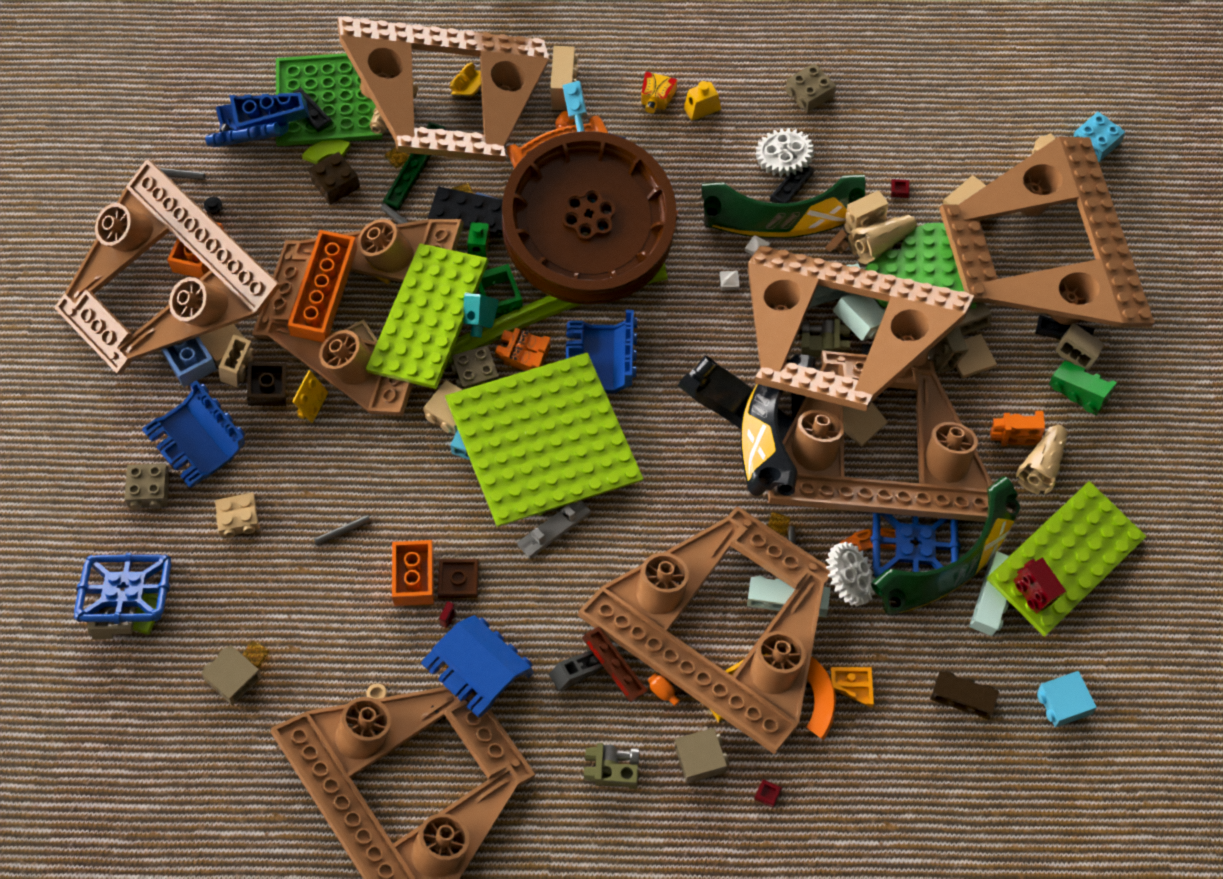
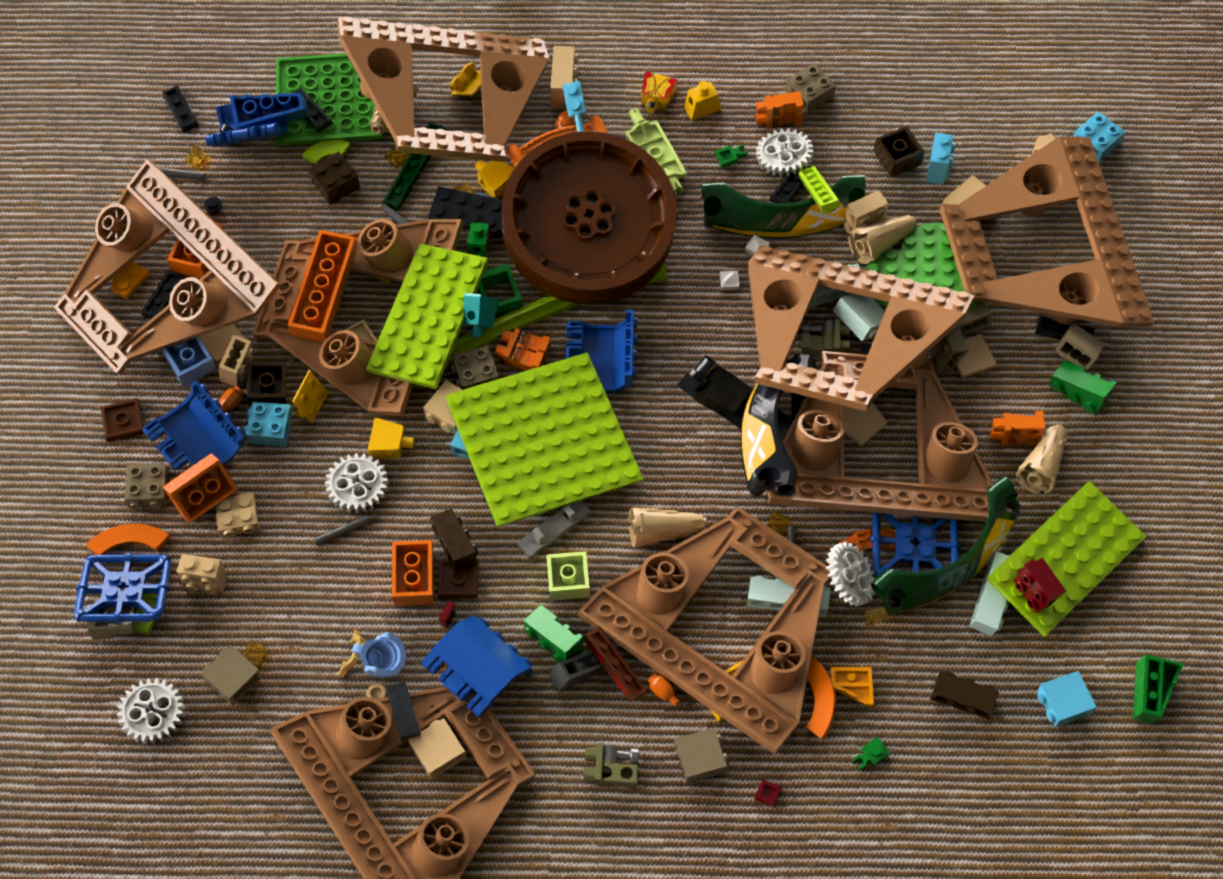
(122, 420): none -> reddish brown tile
(128, 533): none -> orange tile
(129, 280): none -> light orange wing
(142, 726): none -> white gear
(161, 295): none -> black tile
(180, 108): none -> black tile
(197, 157): none -> clear yellow slope
(200, 488): none -> orange brick
(202, 574): none -> tan brick
(231, 399): none -> orange plant
(268, 424): none -> medium azure brick
(365, 469): none -> white gear
(380, 656): none -> light blue helmet
(388, 440): none -> yellow torso
(403, 711): none -> black tile
(437, 748): none -> tan brick
(454, 539): none -> dark brown brick
(493, 176): none -> yellow torso
(553, 635): none -> wedge
(568, 576): none -> yellowish green brick
(654, 141): none -> yellowish green plate
(657, 525): none -> tan cone
(729, 156): none -> green plate
(780, 110): none -> orange hips
(819, 189): none -> lime plate
(838, 242): medium nougat tile -> none
(872, 752): none -> green plate
(875, 616): none -> clear yellow tile
(898, 151): none -> dark brown brick
(899, 188): dark red tile -> none
(940, 158): none -> medium azure brick
(1153, 687): none -> green wedge

